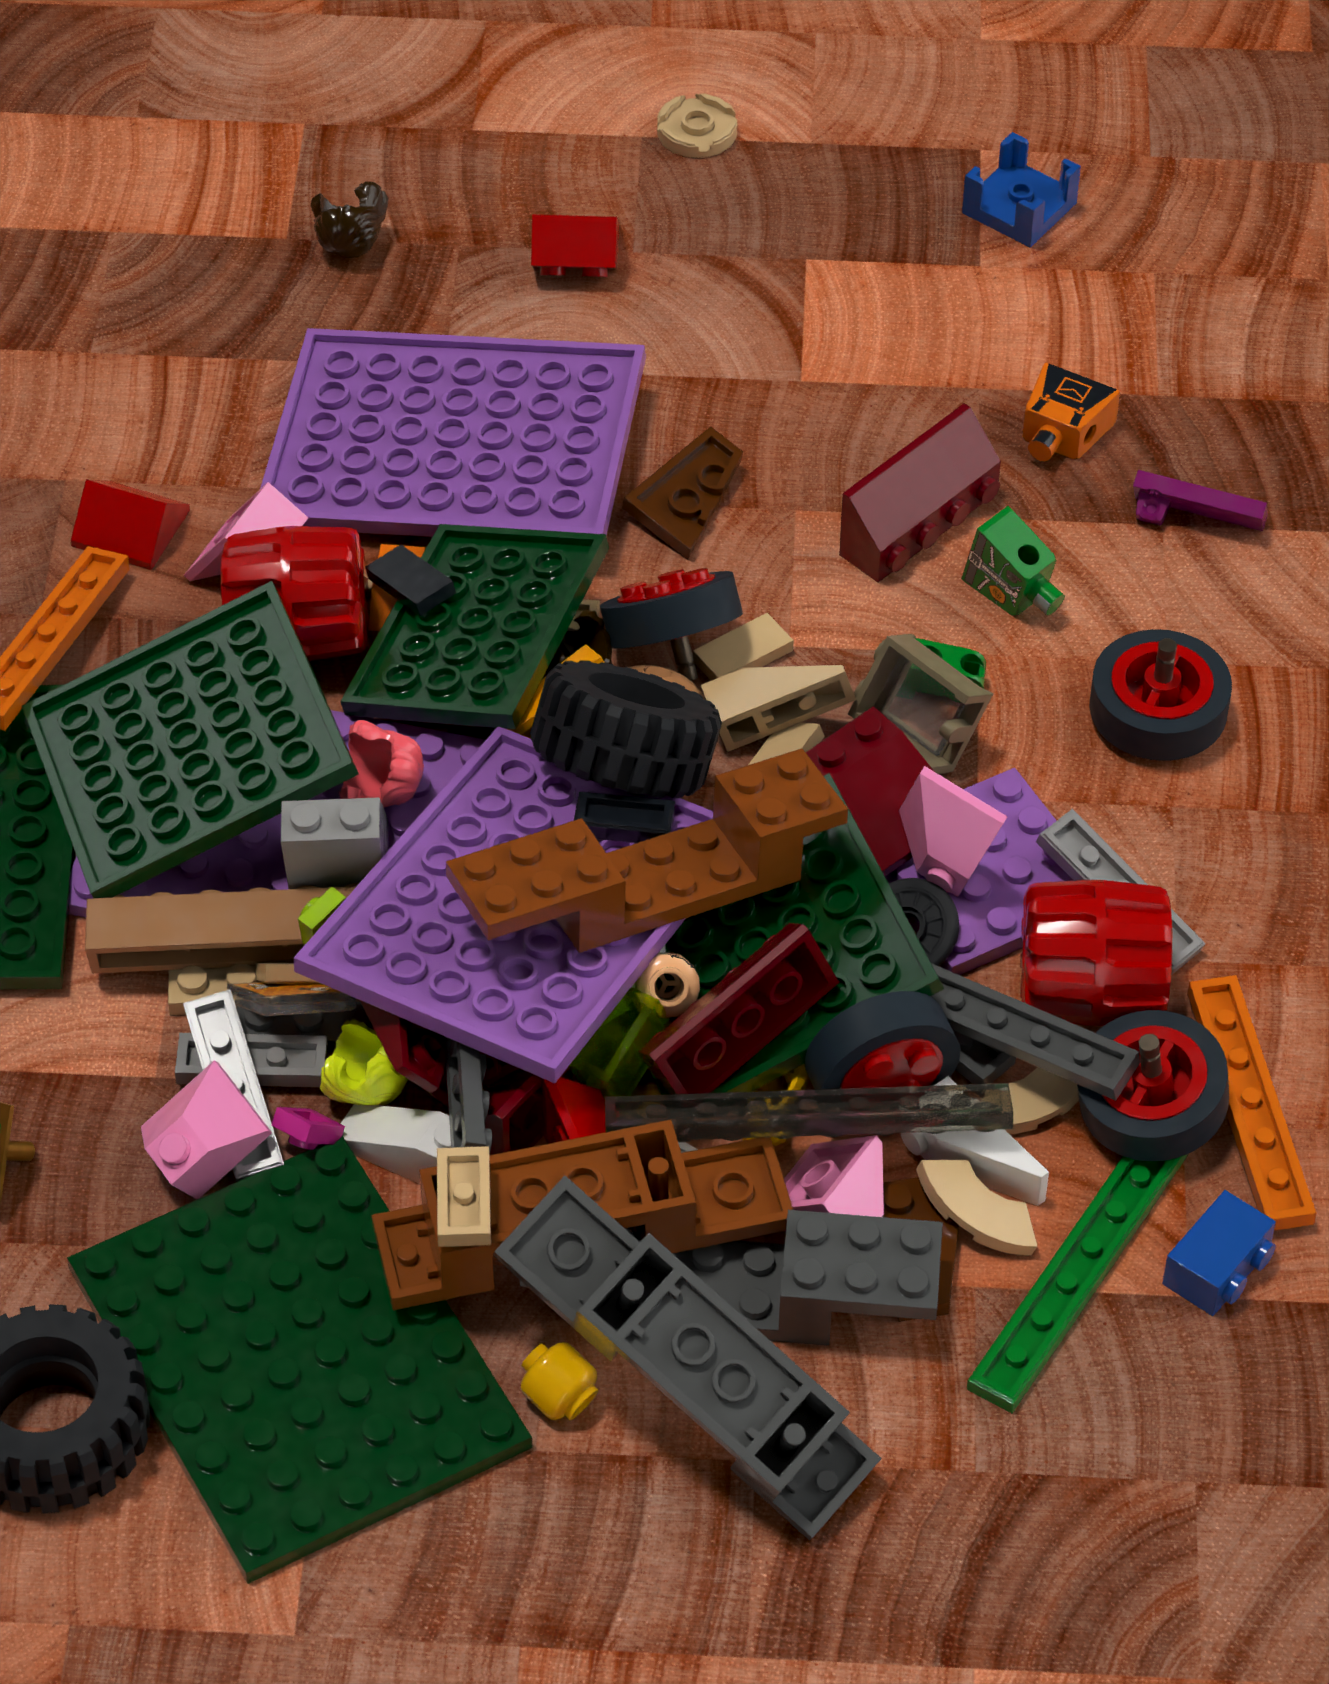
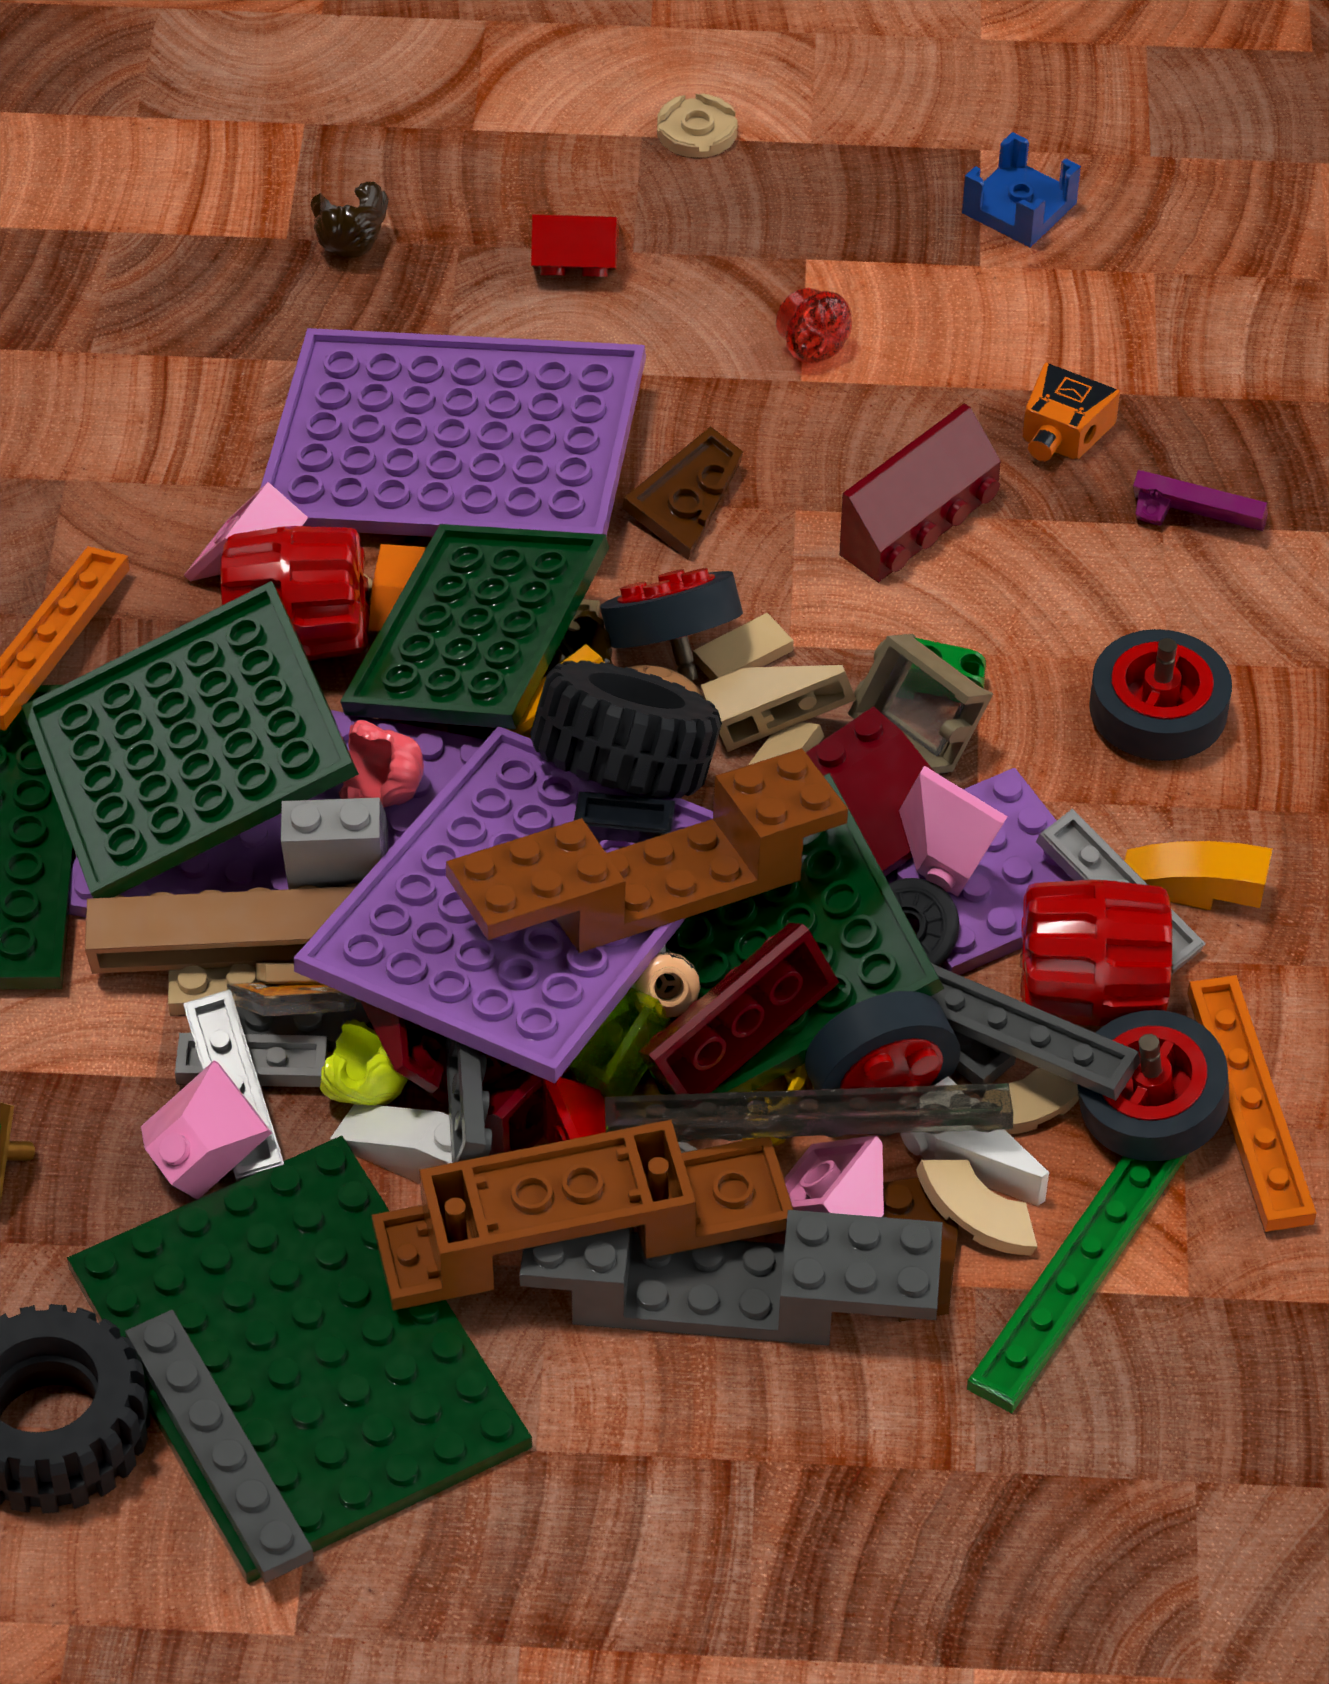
(126, 521): red slope -> none
(220, 1447): none -> dark grey plate
(307, 1127): dark pink plate -> none
(317, 912): lime plate -> none
(410, 580): black tile -> none
(463, 1196): tan plate -> none
(558, 1381): yellow head -> none
(694, 1350): dark grey bracket -> none
(814, 324): none -> clear red piece
(1012, 566): green torso -> none
(1204, 871): none -> light orange slope
(1220, 1253): blue brick -> none

